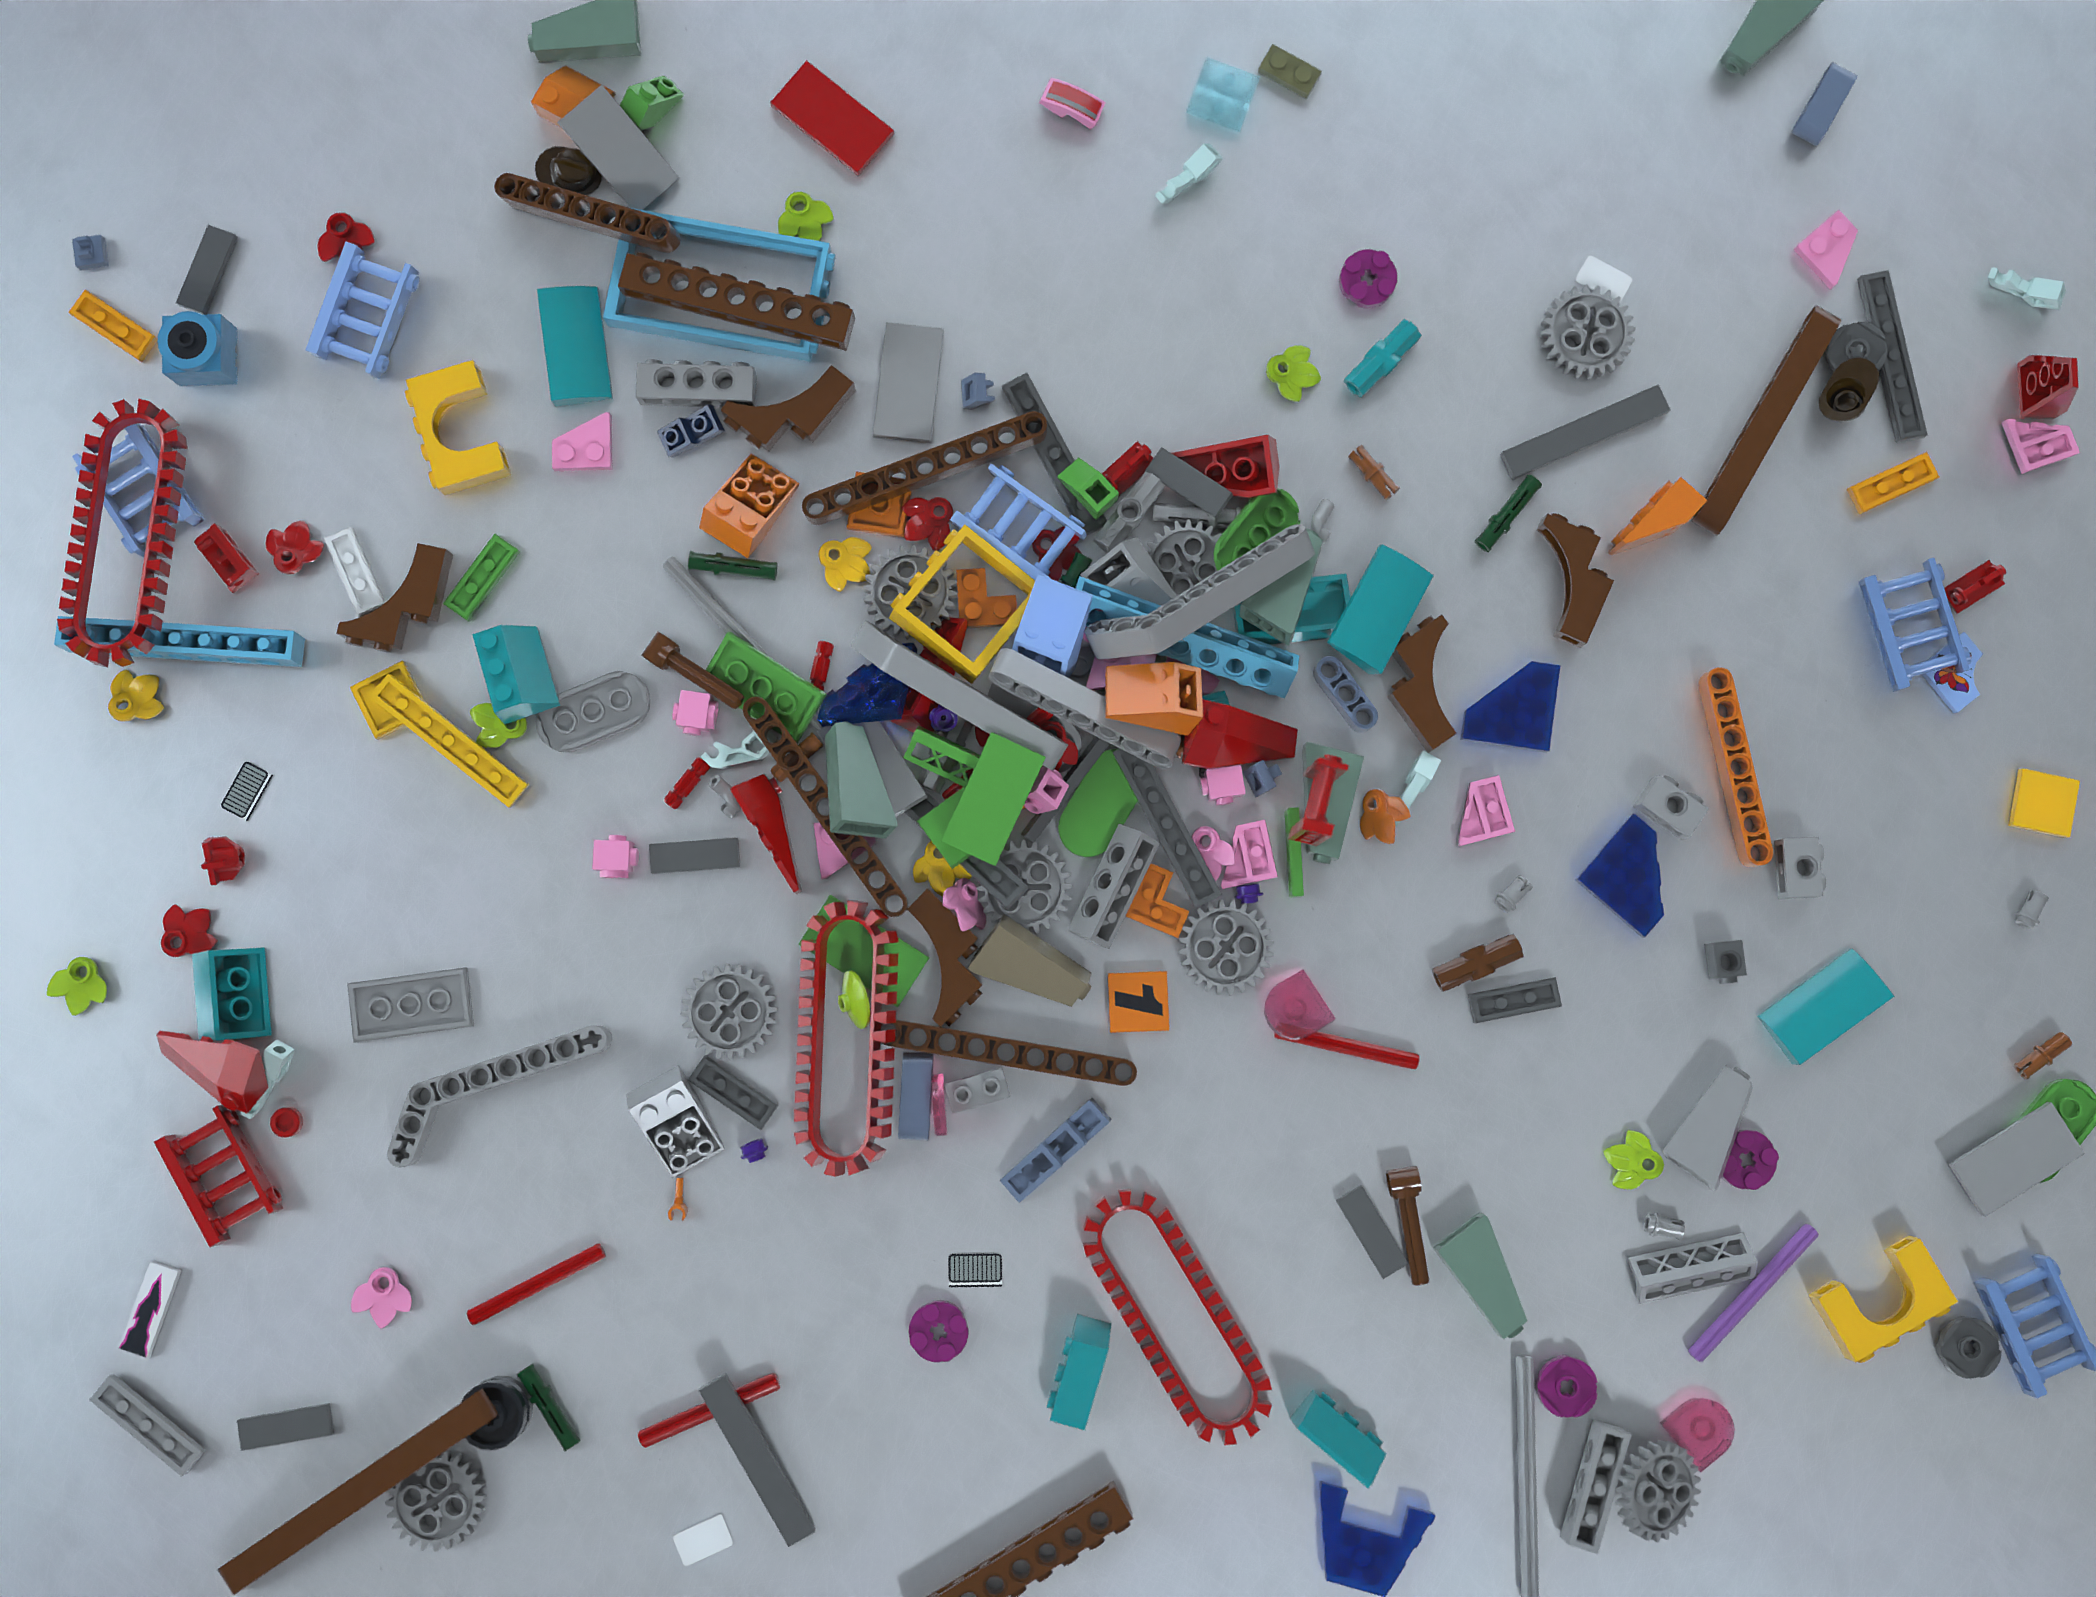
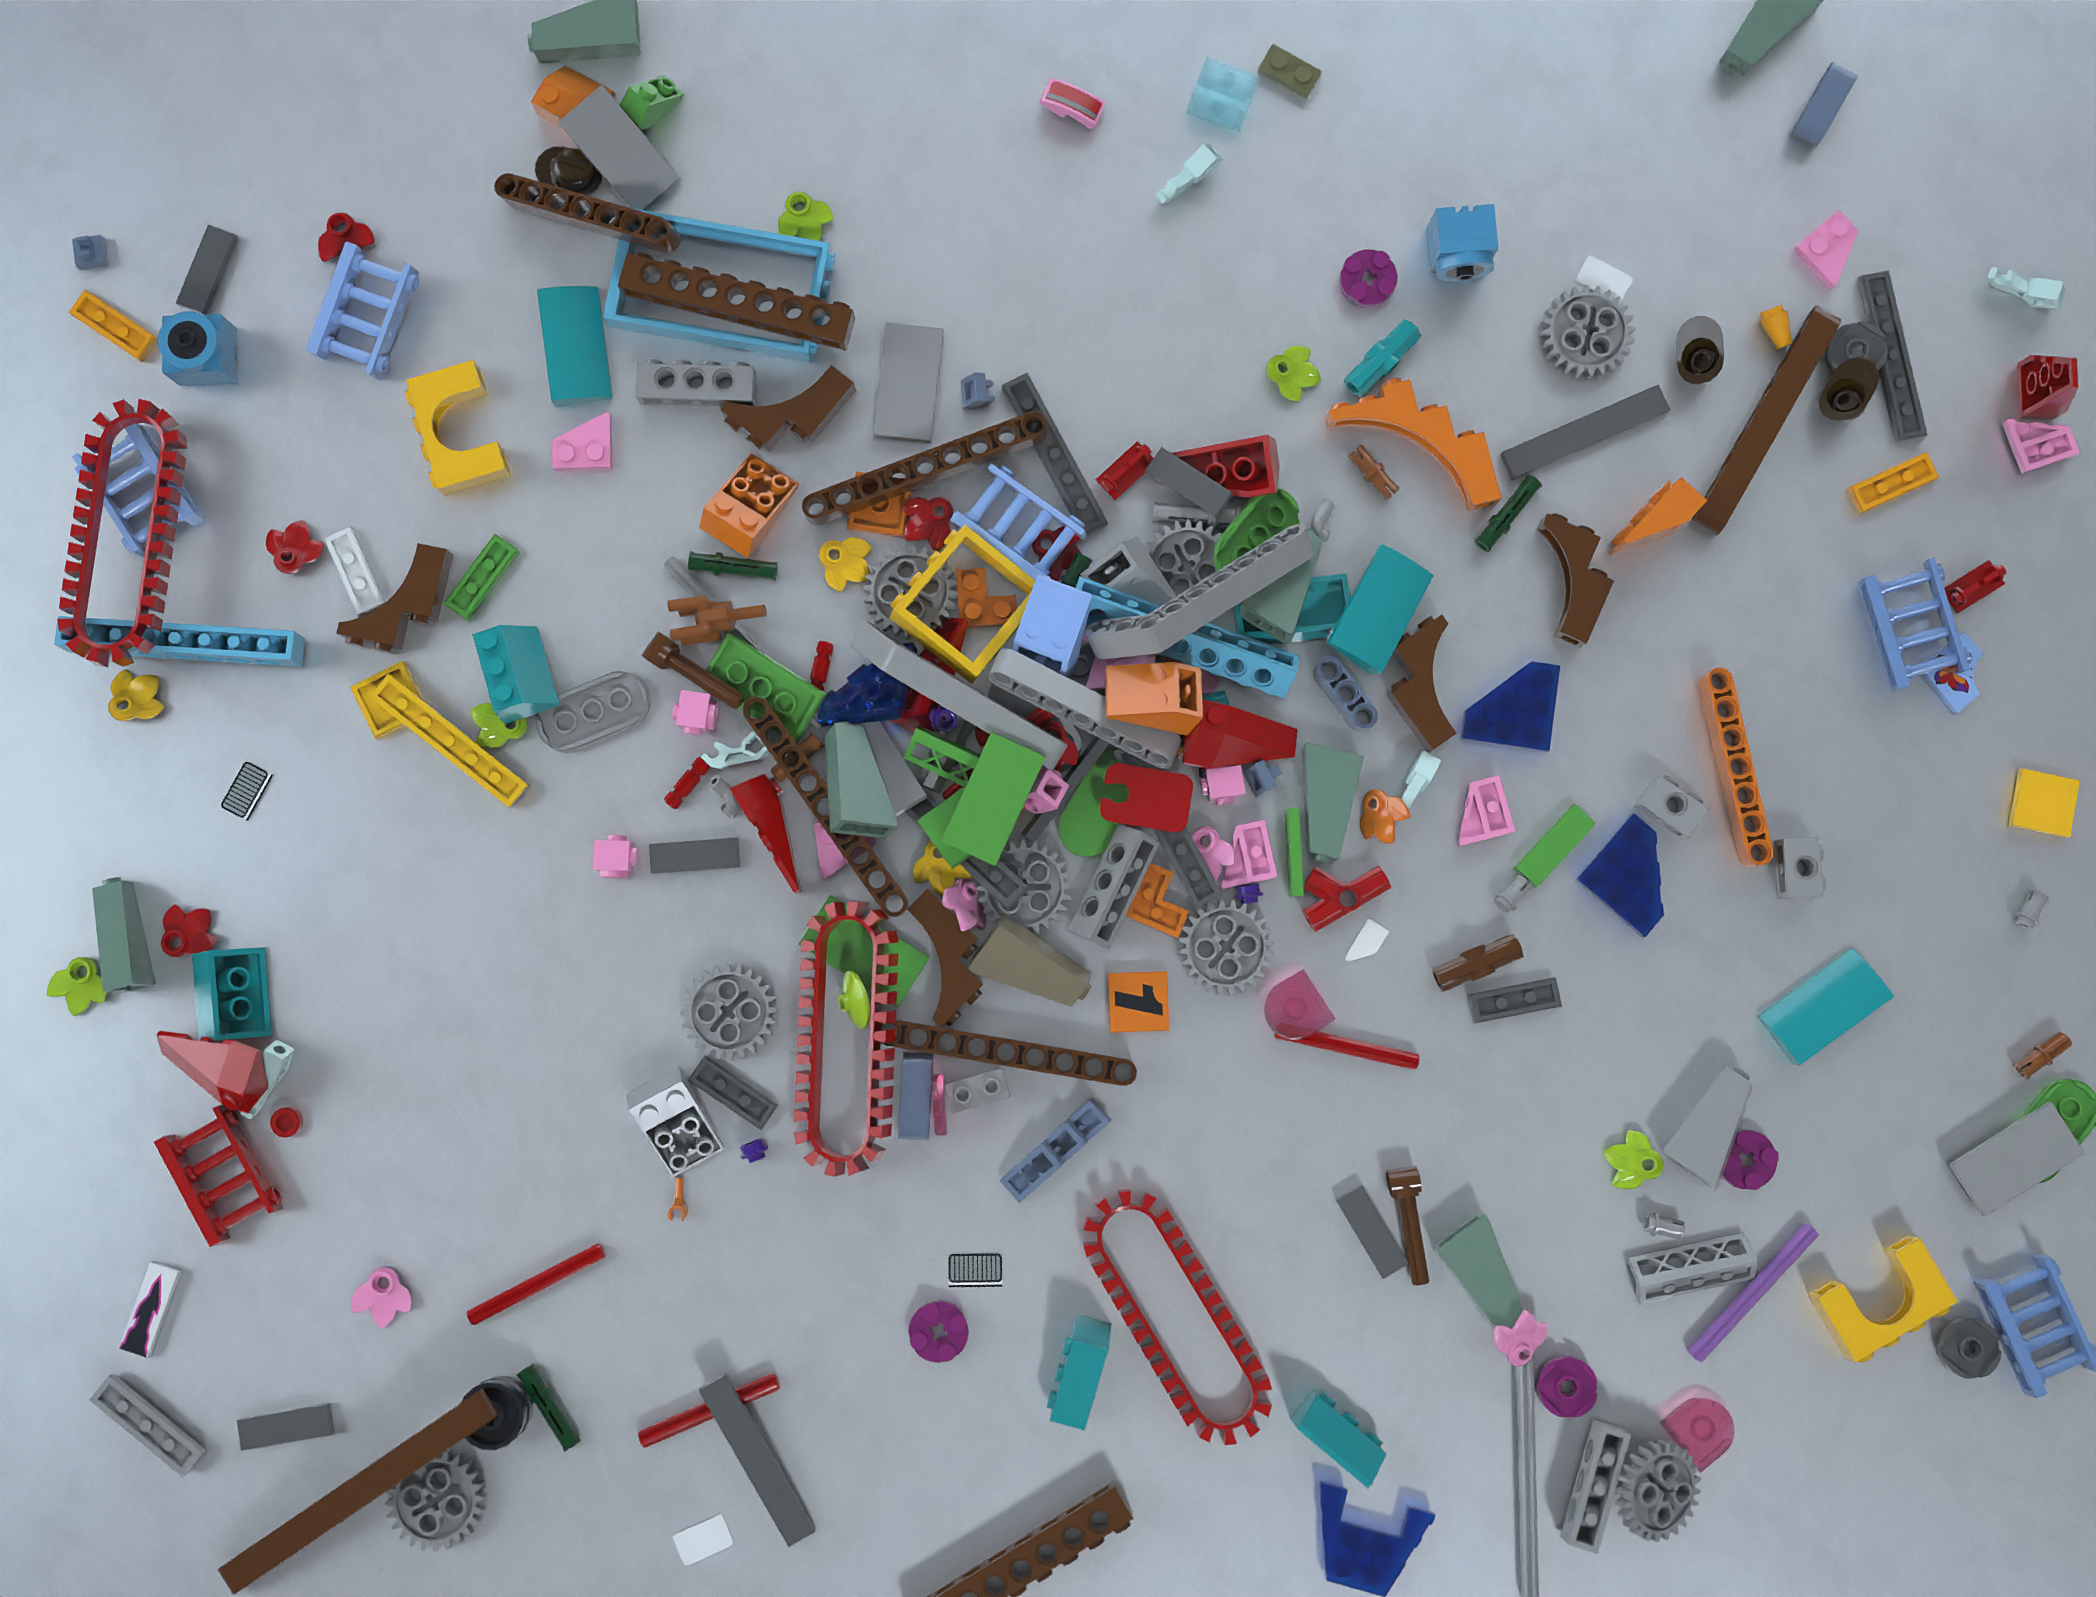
(121, 938): none -> sand green slope
(222, 859): red piece -> none
(226, 557): red hinge -> none
(410, 1004): light grey tile -> none
(469, 1086): light grey beam -> none
(690, 431): dark blue slope -> none
(709, 617): none -> dark orange plant
(832, 118): red tile -> none
(1089, 487): bright green slope -> none
(1139, 499): light grey piece -> none
(1154, 801): none -> red piece
(1314, 827): red fence -> none
(1329, 891): none -> red piece
(1367, 941): none -> white sticker
(1397, 411): none -> orange arch
(1462, 242): none -> dark azure piece
(1521, 1339): none -> bright pink plate
(1554, 845): none -> bright green tile
(1699, 350): none -> dark brown piece
(1734, 951): dark grey brick -> none
(1776, 324): none -> light orange cone

